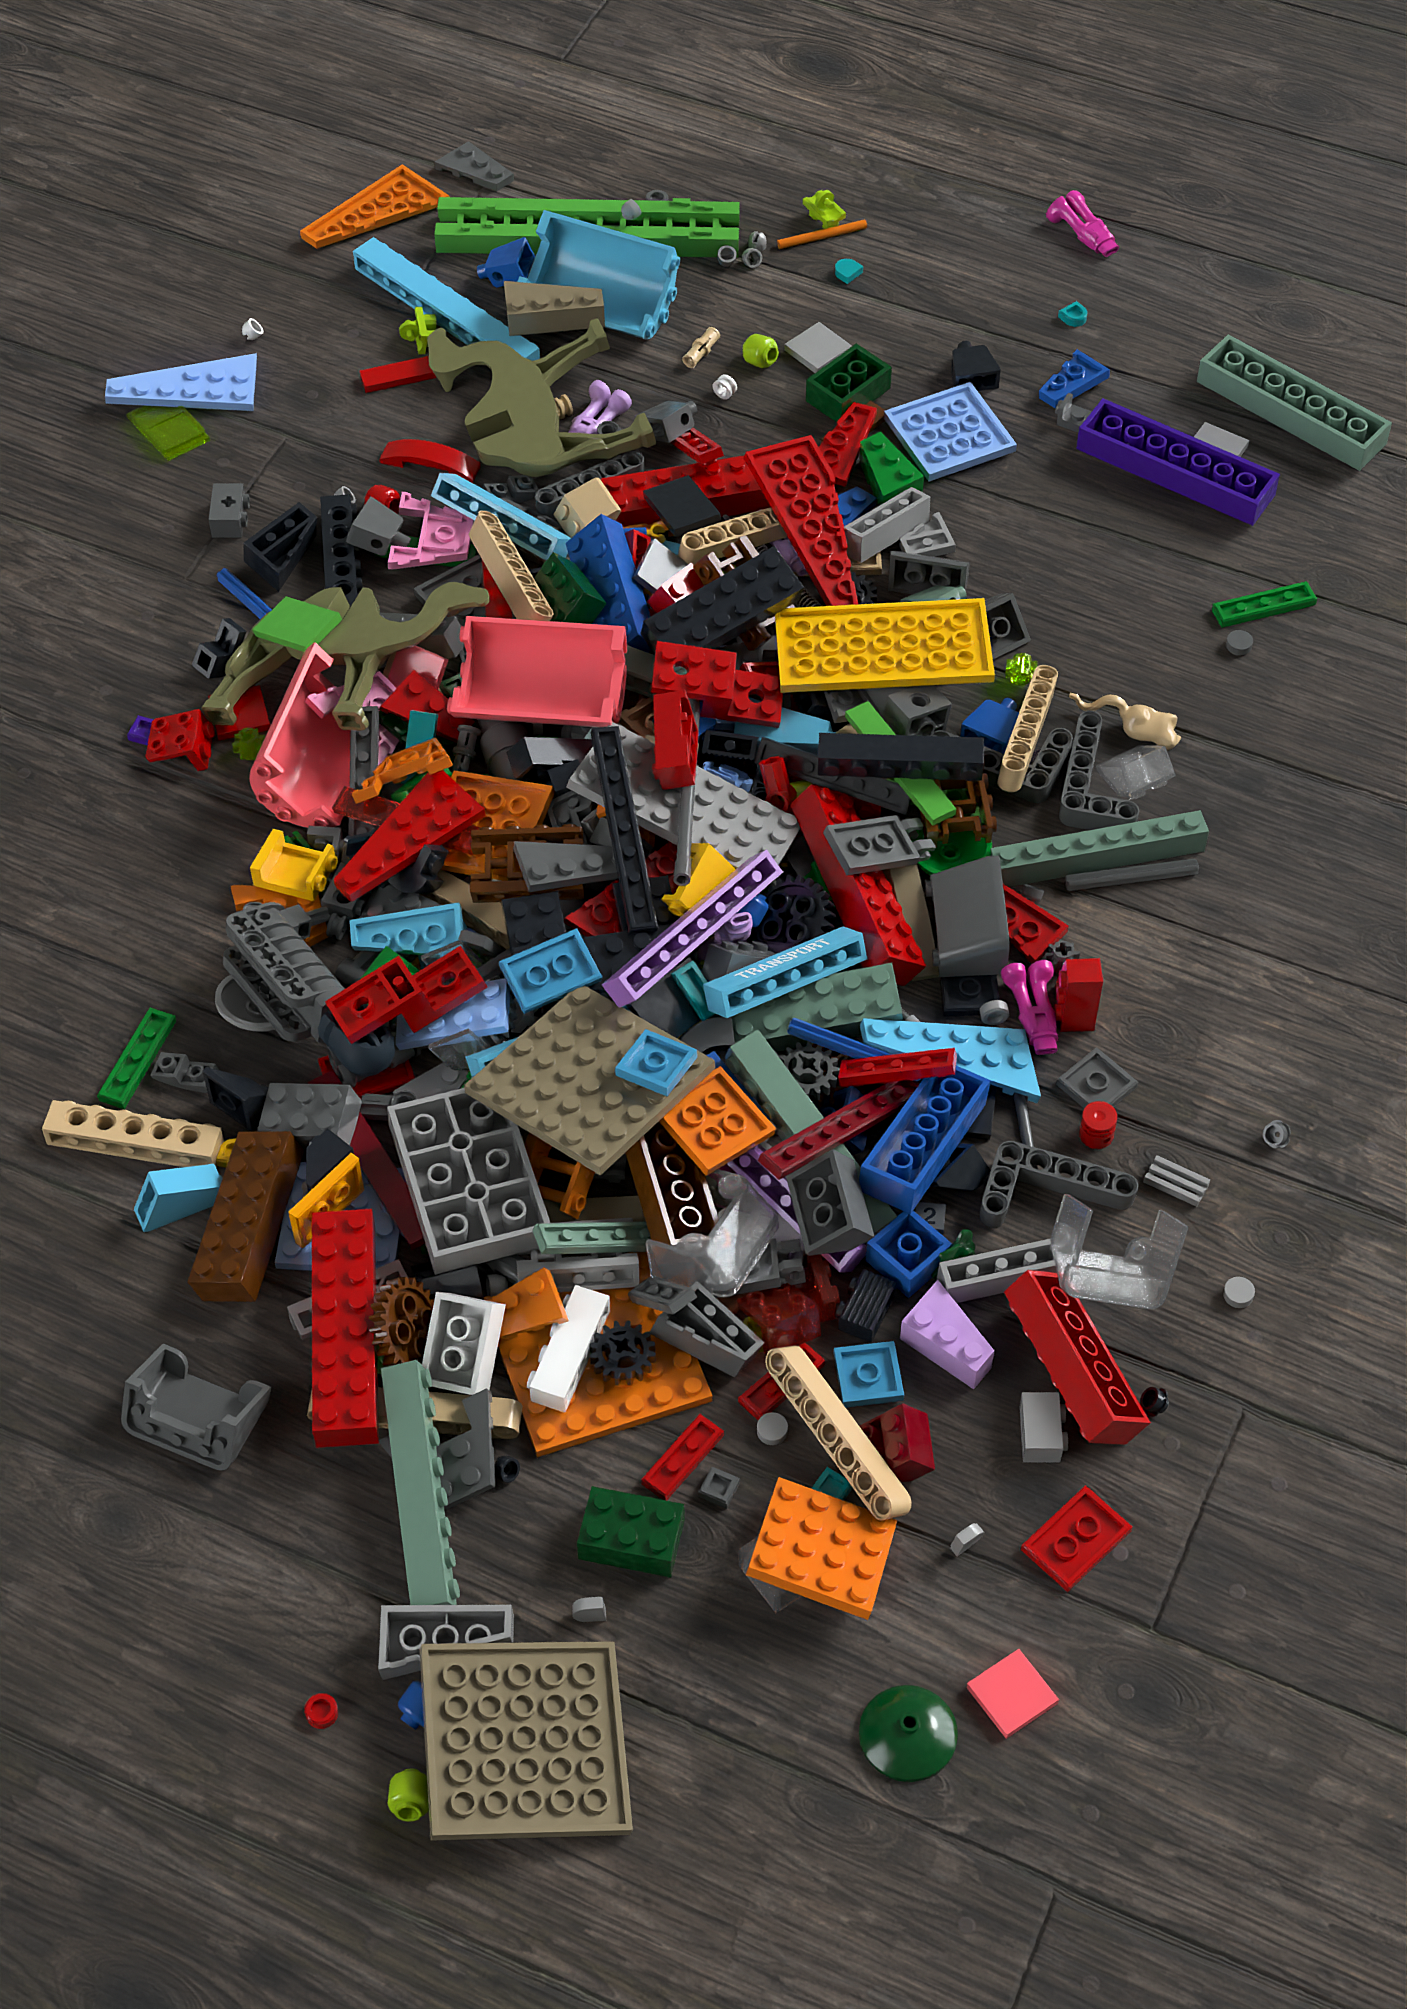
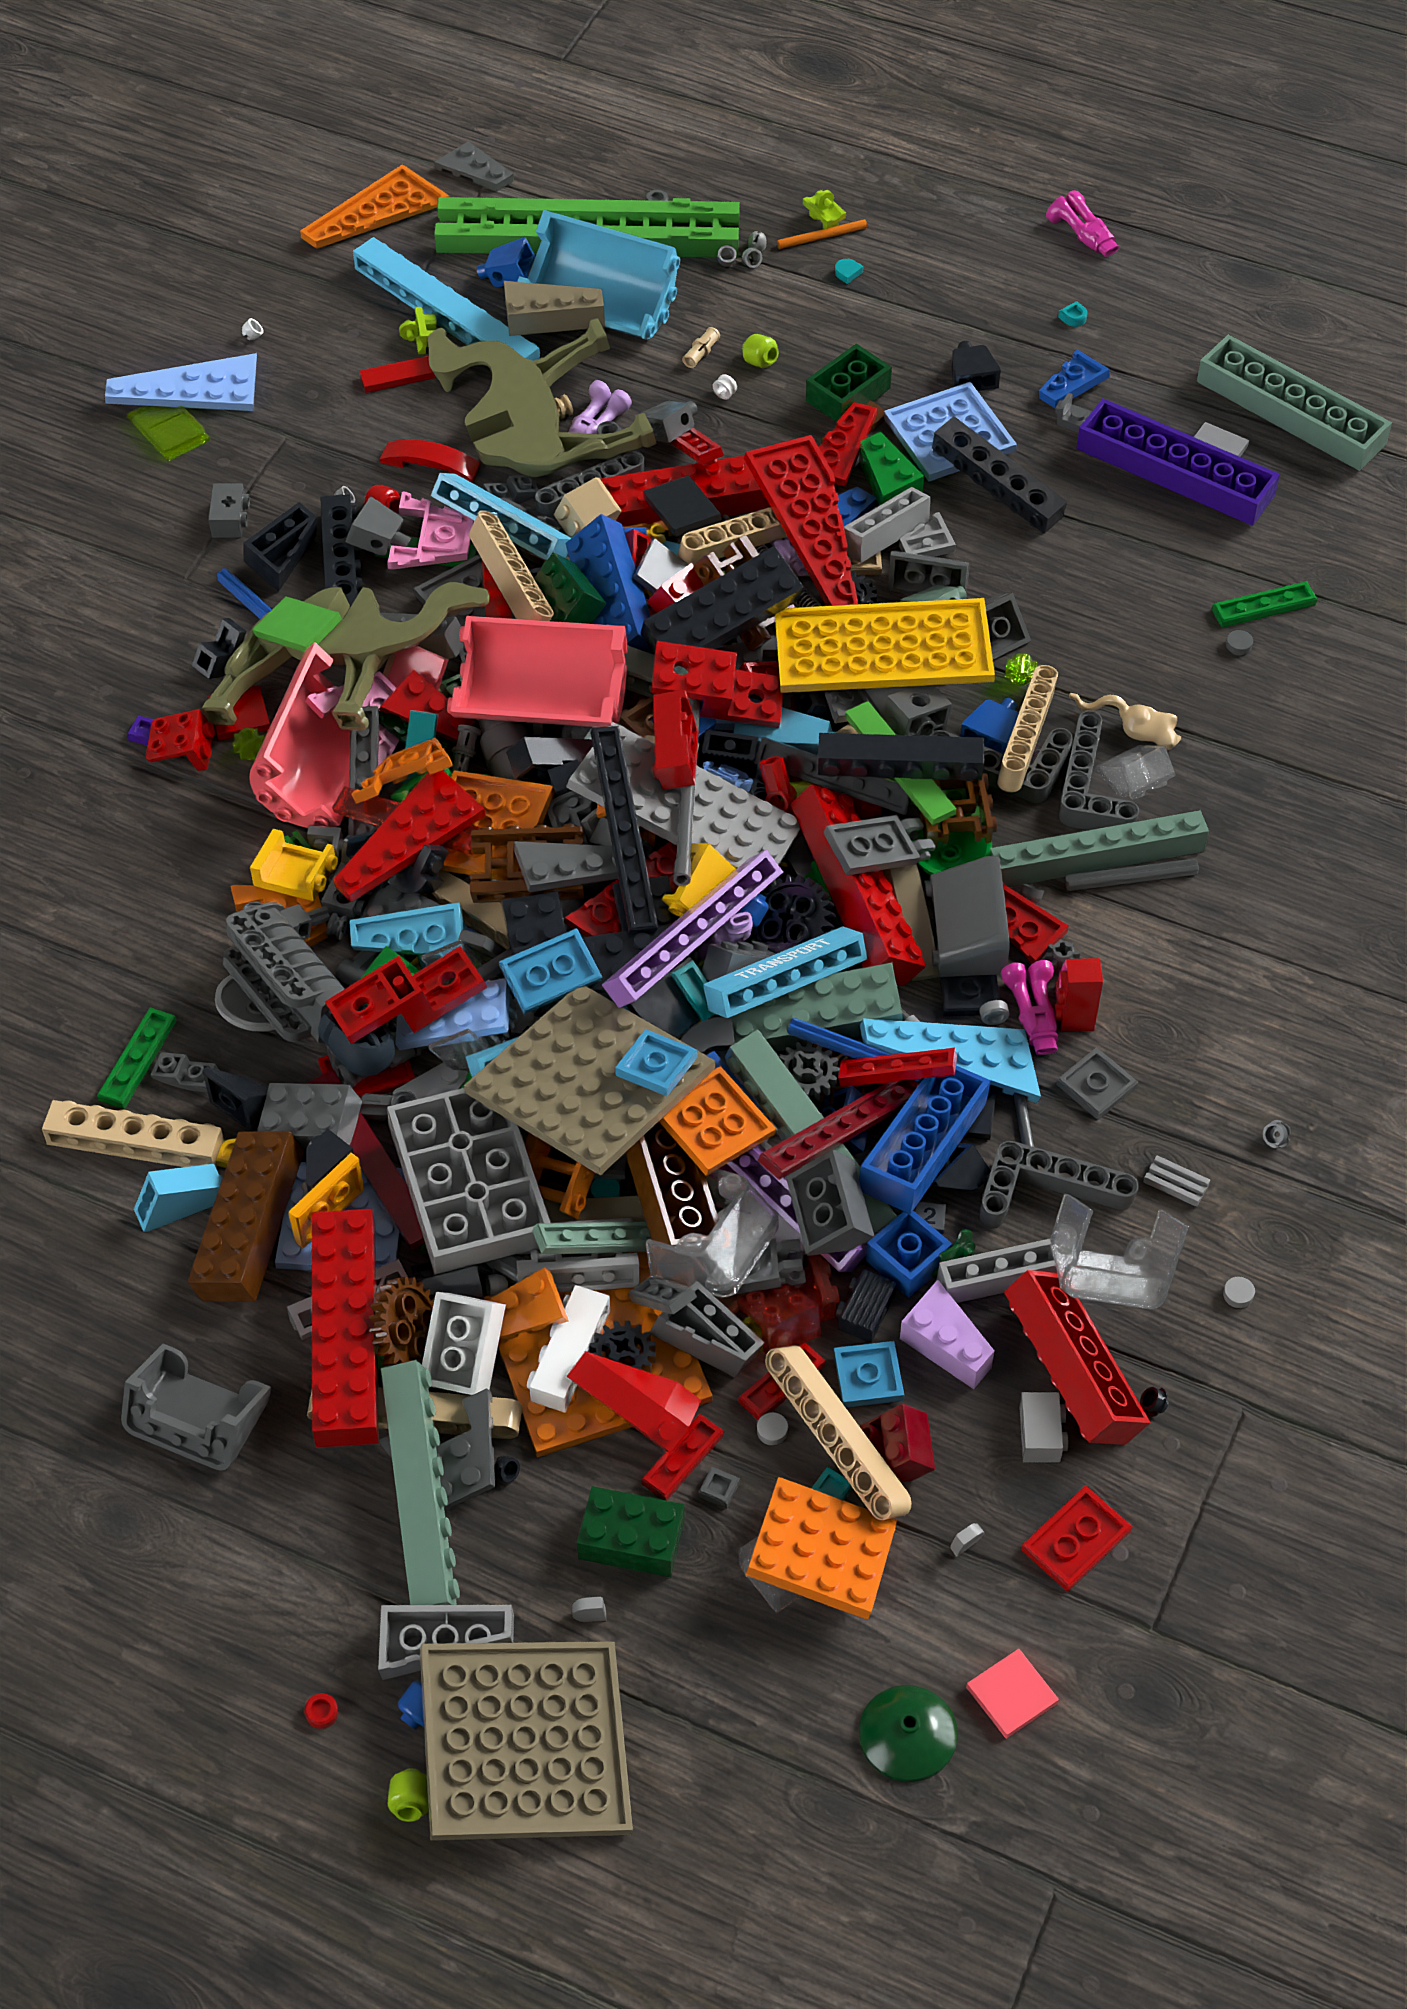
(605, 1188): none -> teal tile
(630, 210): light grey hinge -> none
(644, 1400): none -> red wedge
(816, 347): light grey tile -> none
(999, 474): none -> black brick
(1098, 1125): red piece -> none

